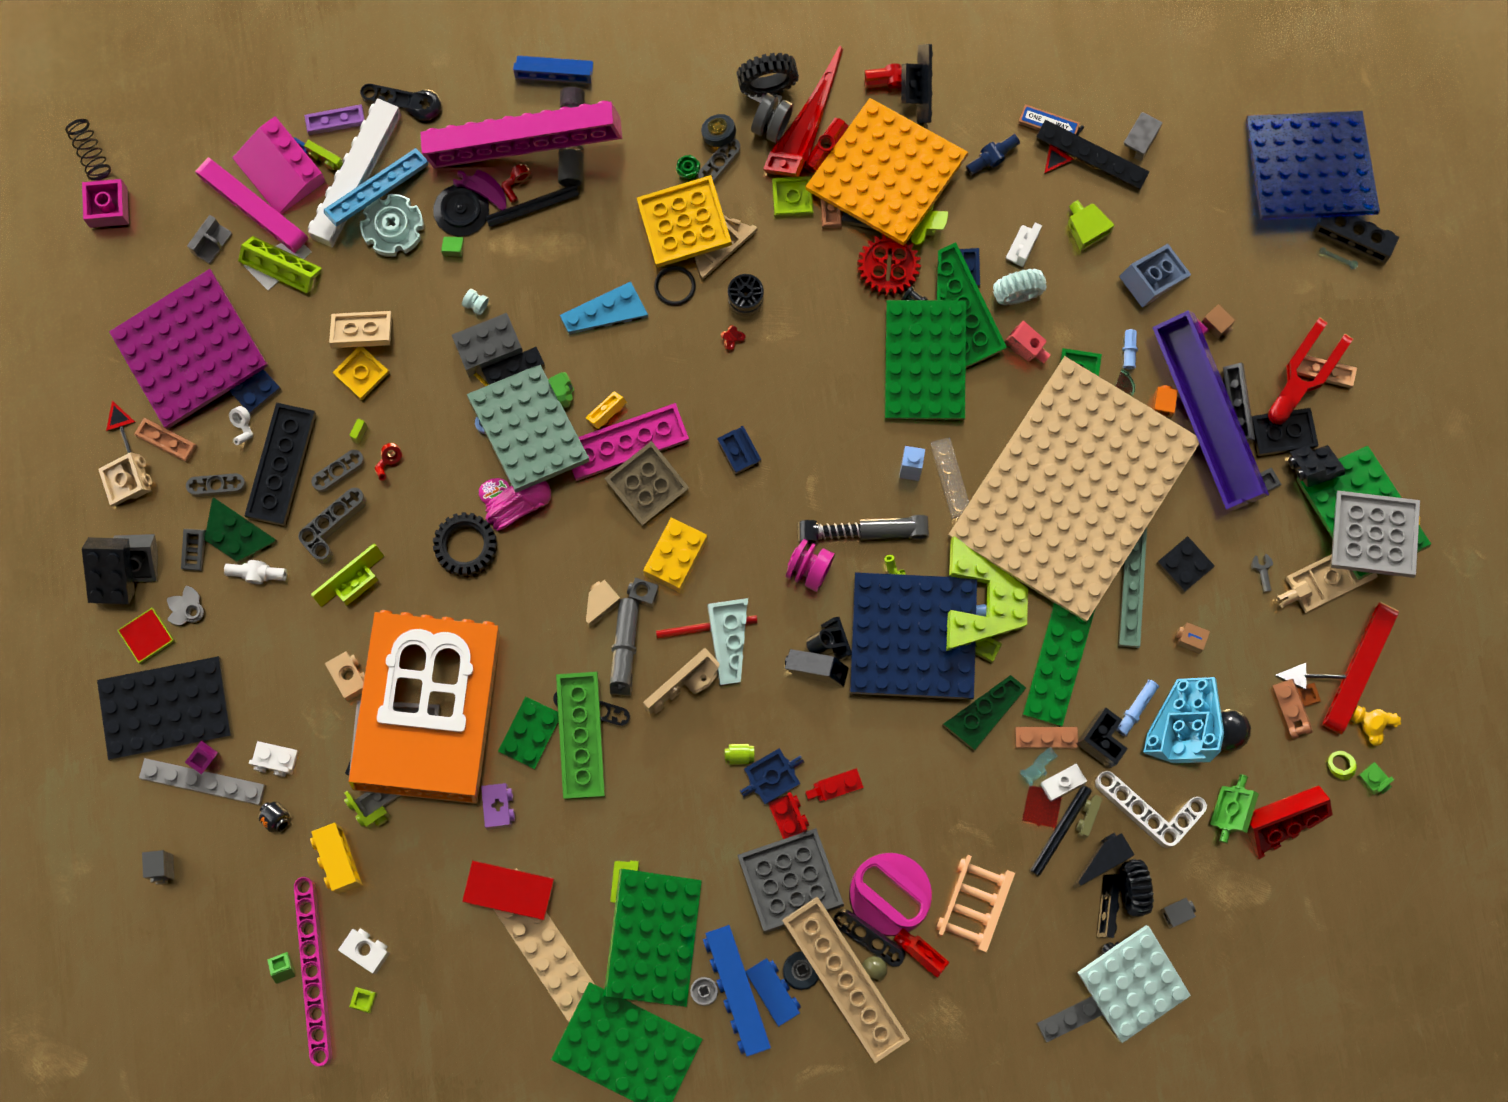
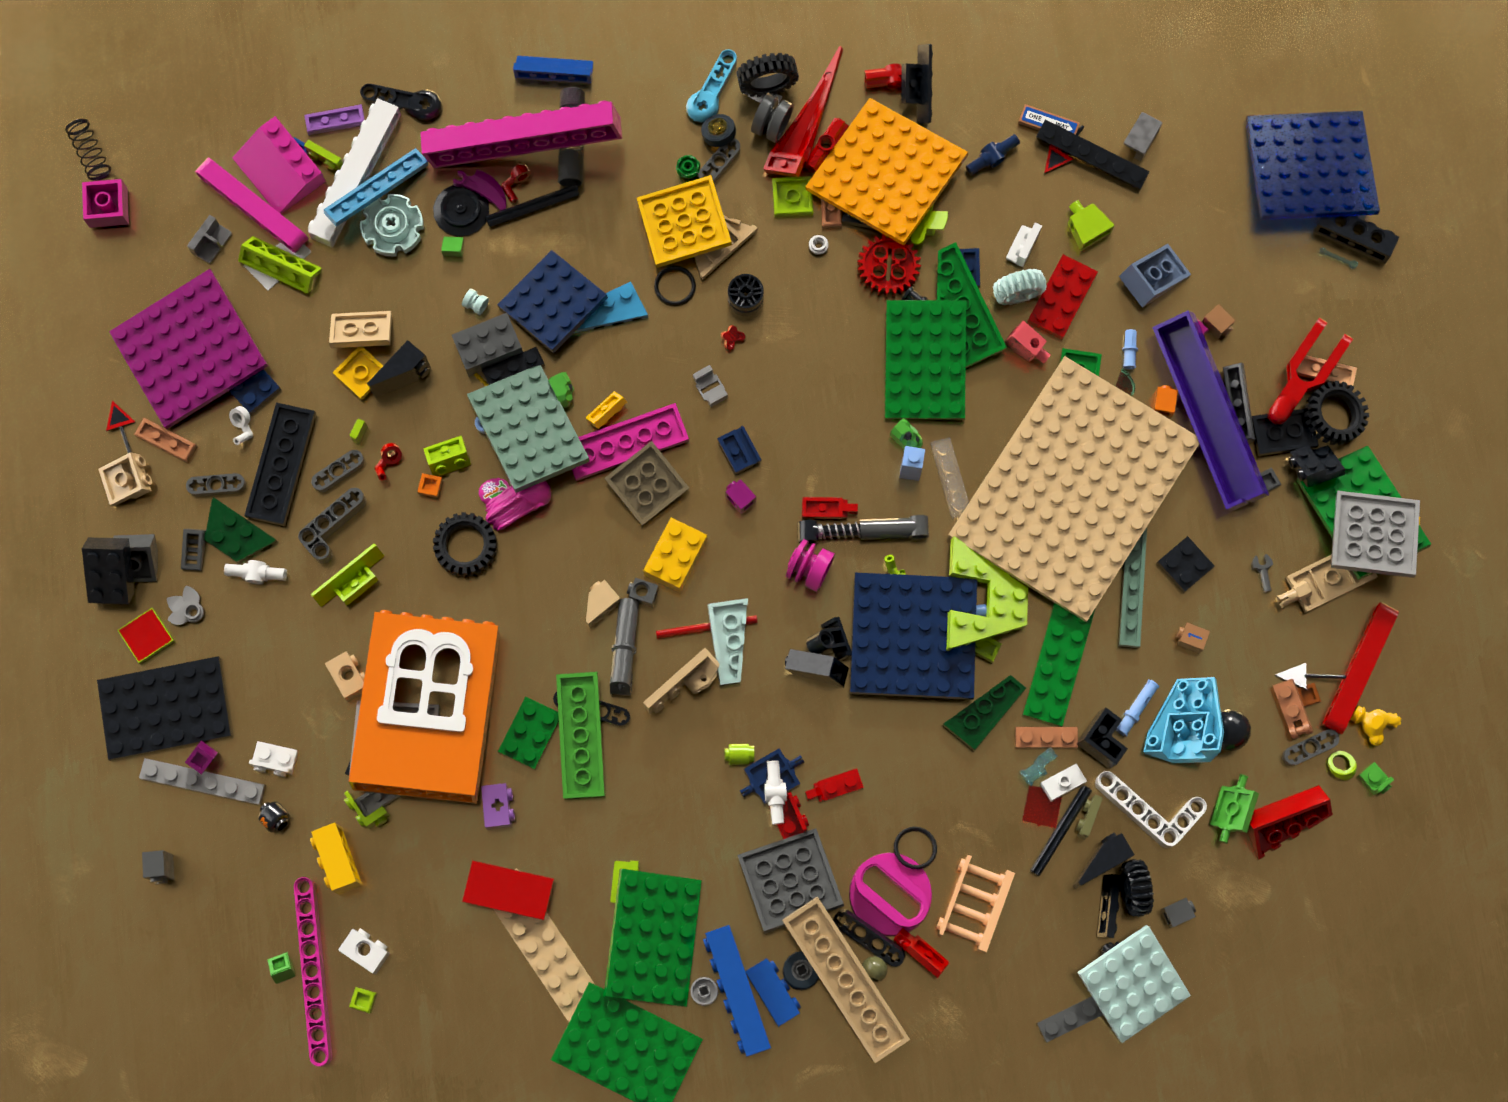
(400, 370): none -> black slope
(429, 485): none -> orange plate
(447, 456): none -> lime bracket
(552, 301): none -> dark blue plate
(703, 379): none -> light grey piece
(711, 89): none -> medium azure beam
(740, 496): none -> magenta brick
(775, 792): none -> white pin
(818, 239): none -> white plate
(827, 508): none -> red hinge
(906, 435): none -> bright green rock
(920, 830): none -> black tyre
(1062, 297): none -> red plate
(1321, 736): none -> dark grey beam
(1324, 430): none -> black tyre

